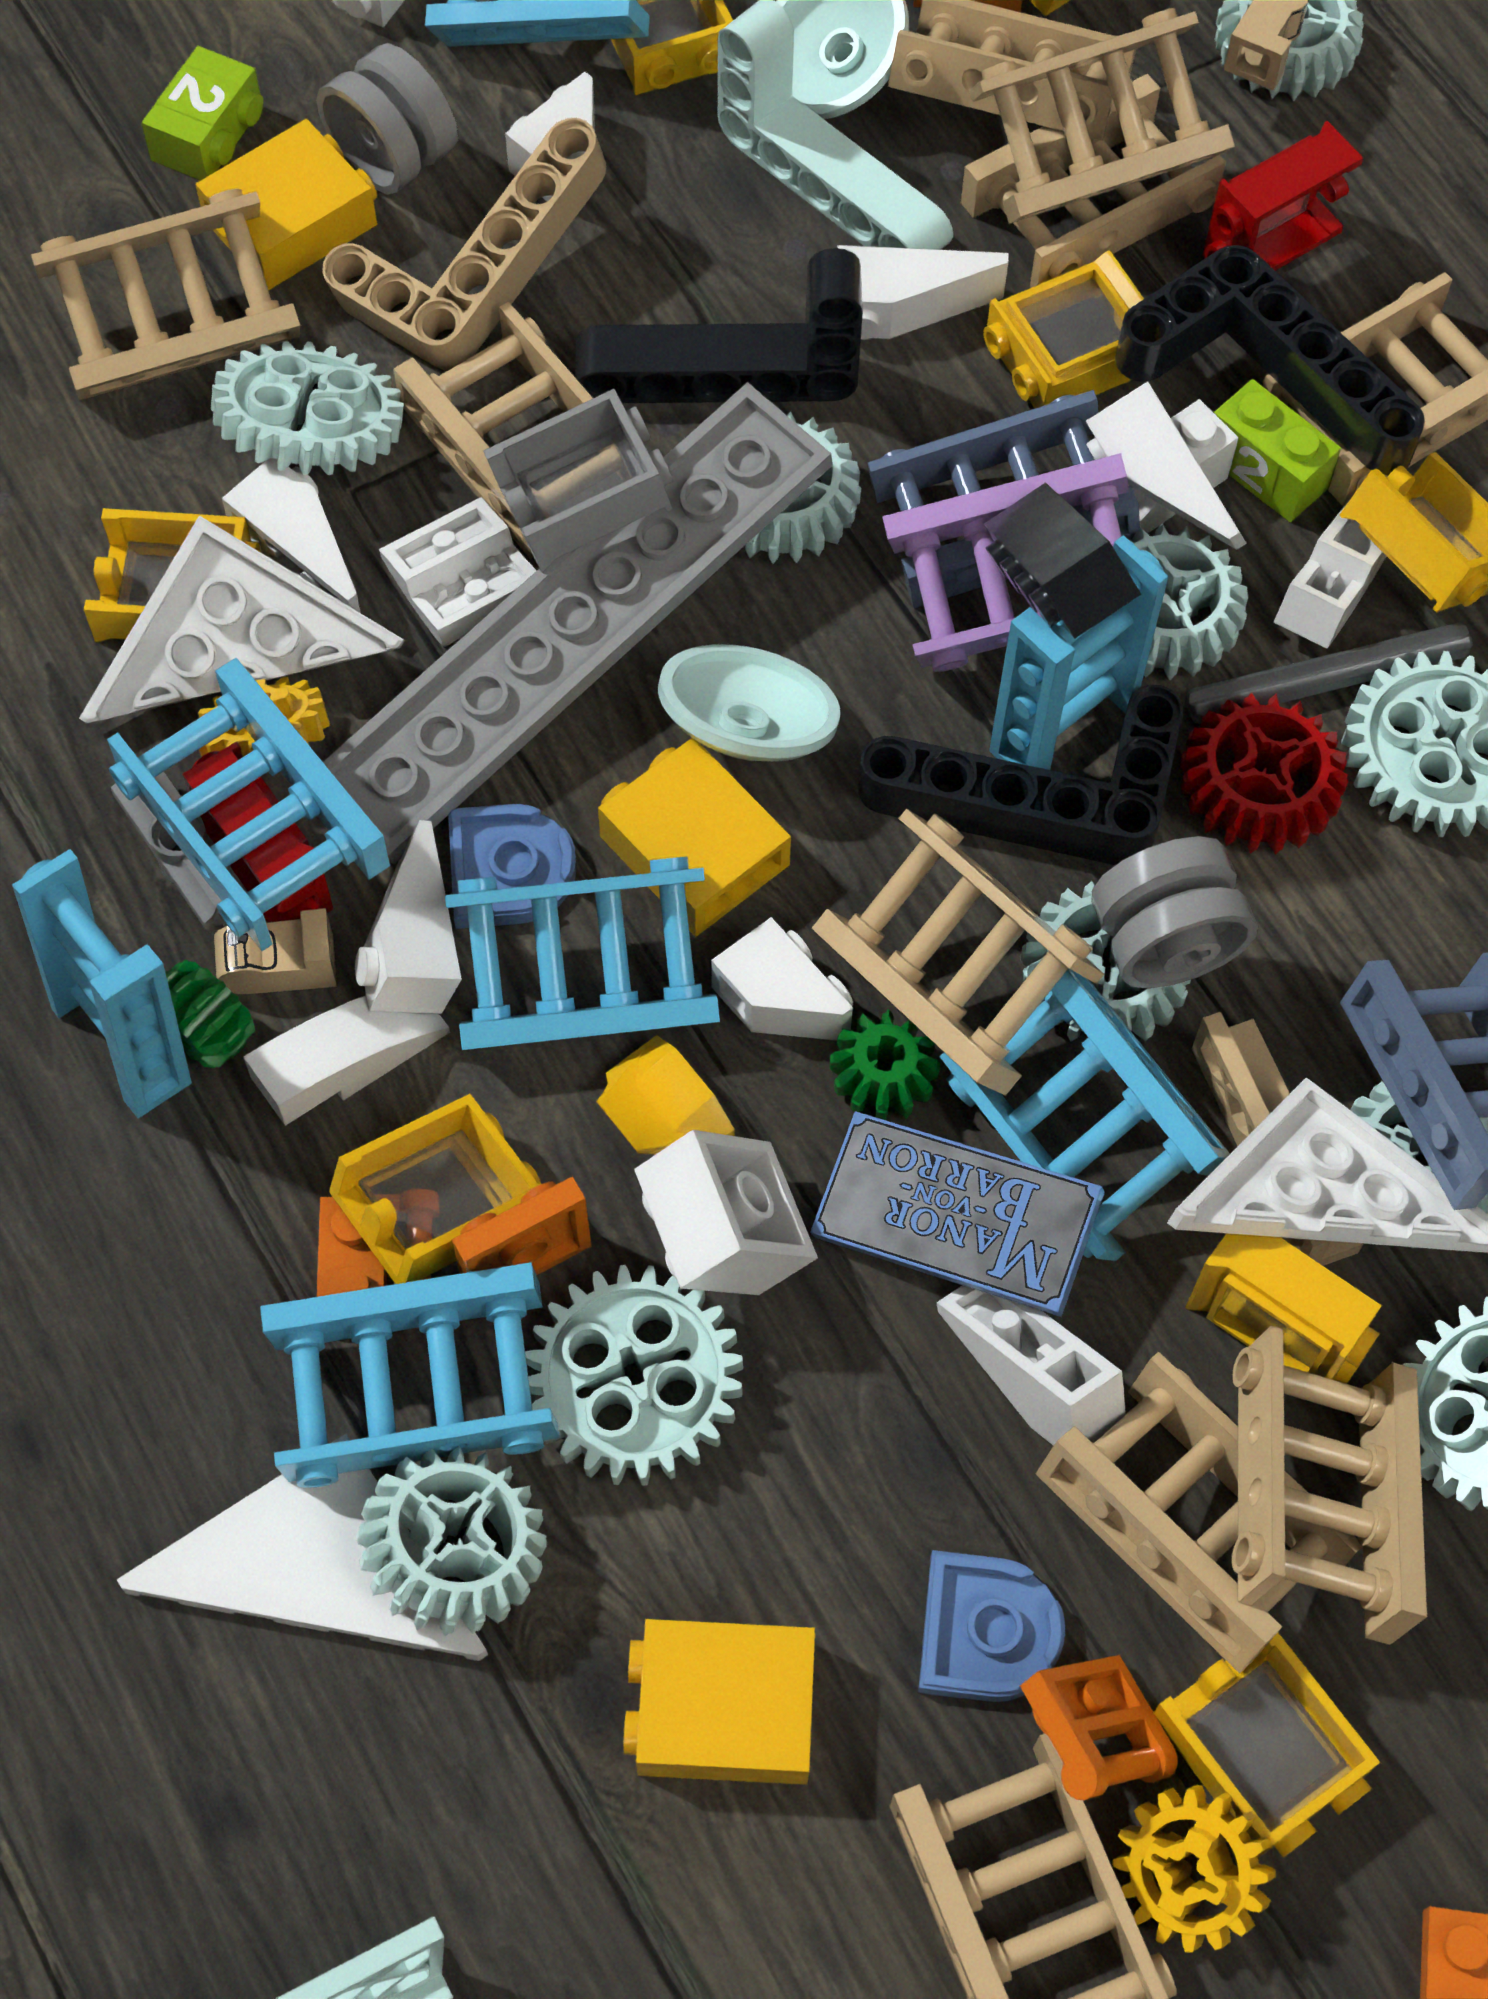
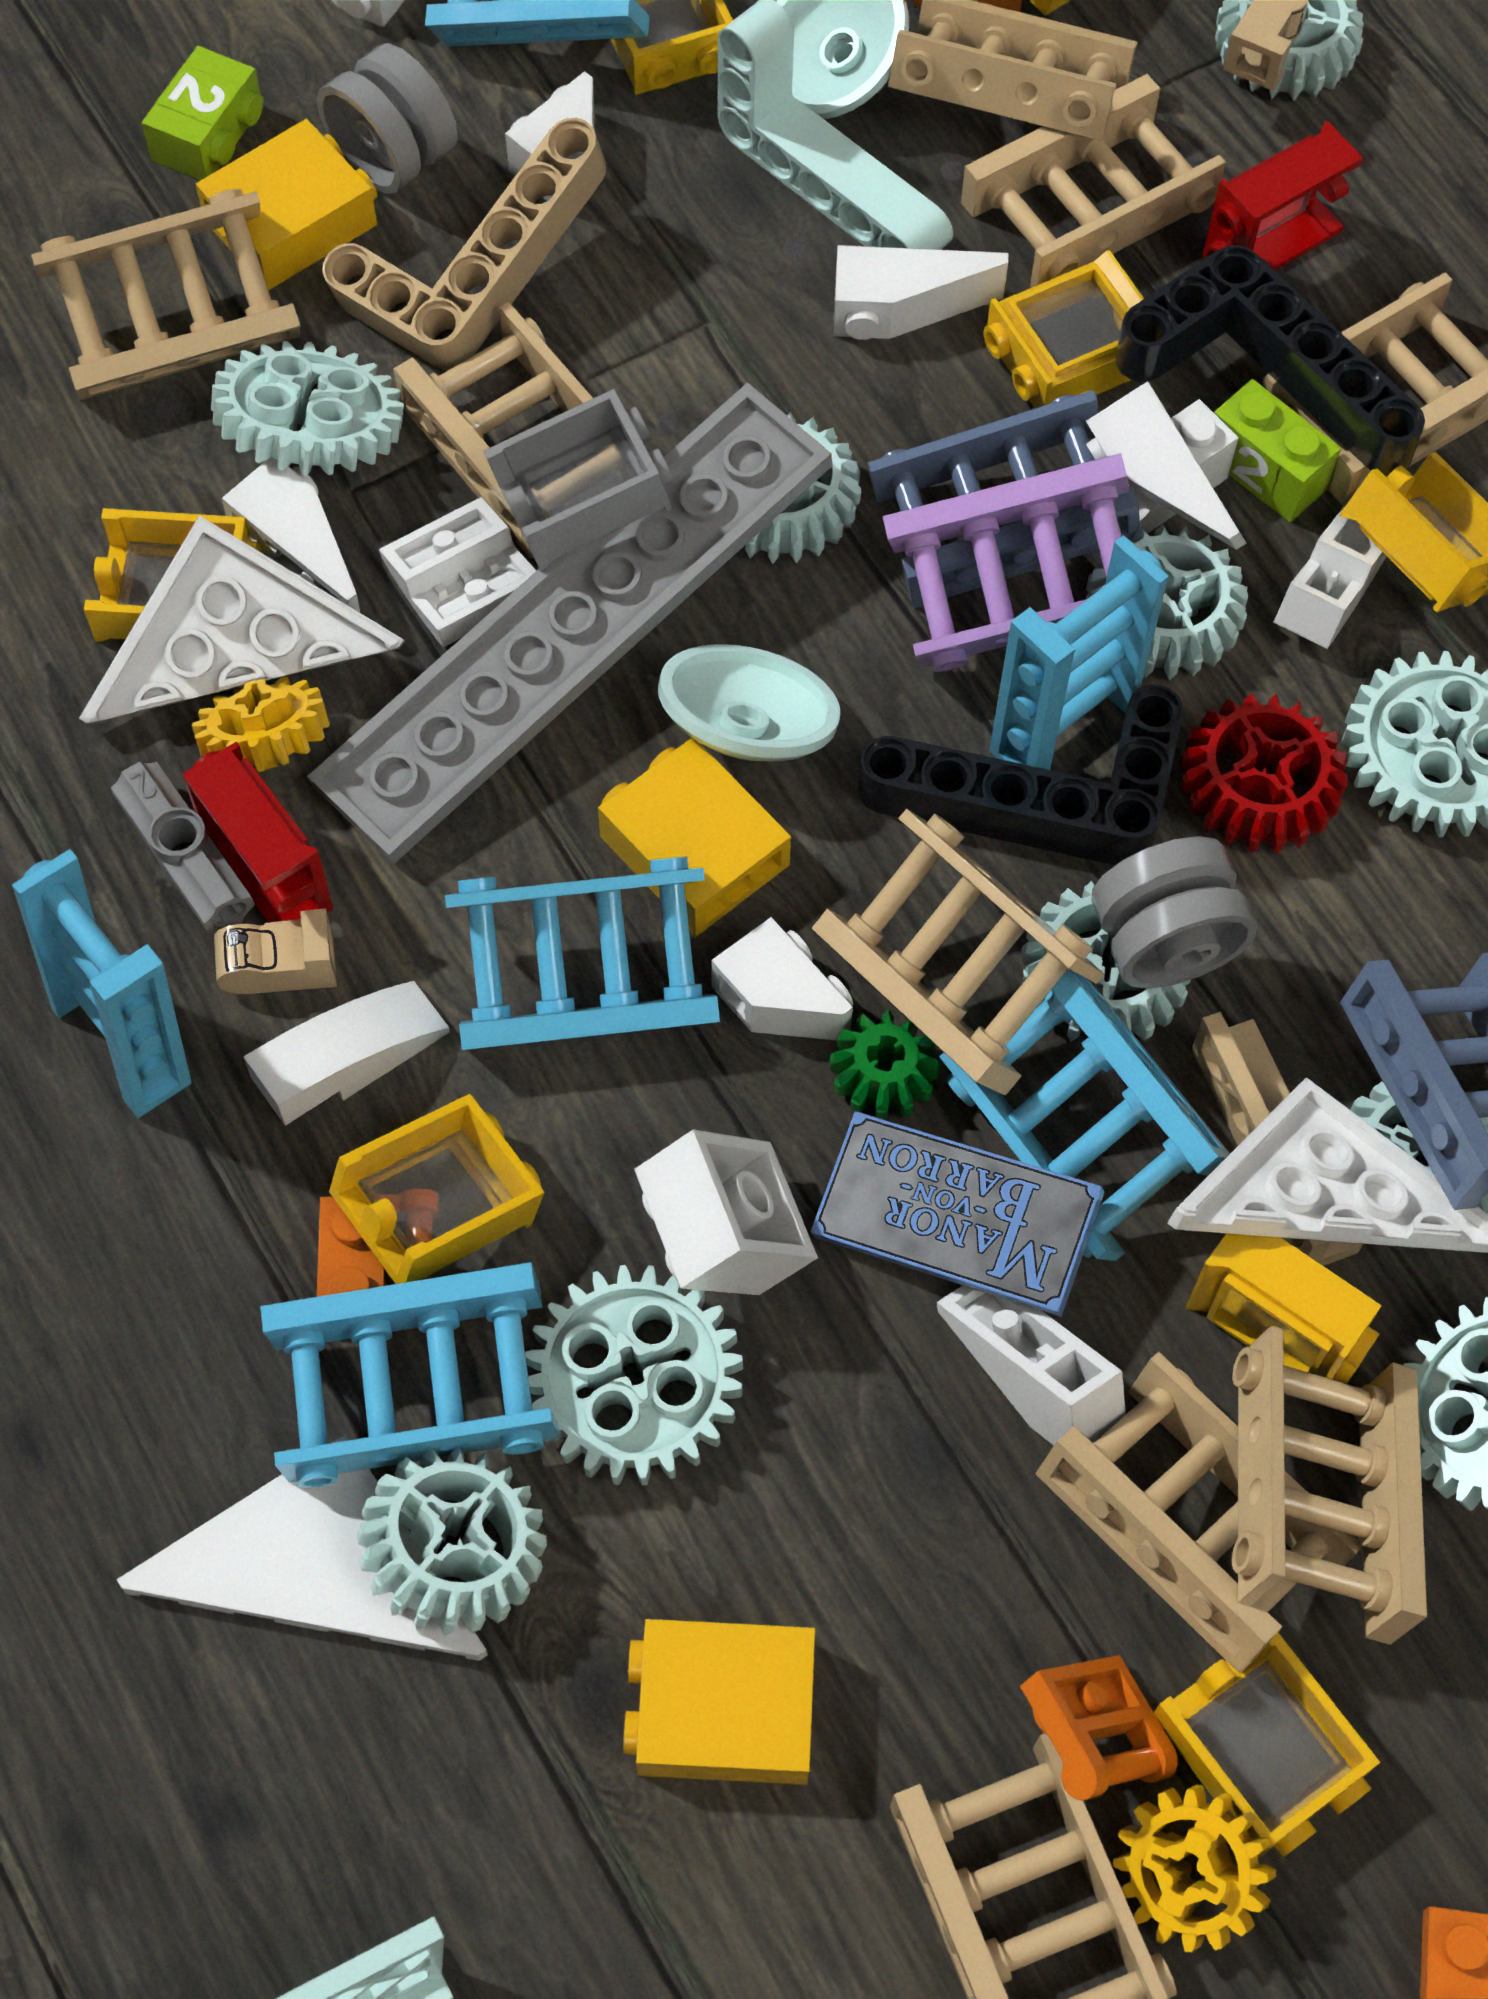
(207, 1015): green gear -> none
(275, 750): medium azure fence -> none
(411, 945): white slope -> none
(513, 846): medium blue tile -> none
(541, 1230): orange plate -> none
(660, 1098): yellow slope -> none
(715, 360): black beam -> none
(986, 1628): medium blue tile -> none
(1059, 561): black brick -> none
(1141, 156): tan fence -> none
(1329, 671): dark grey axle -> none

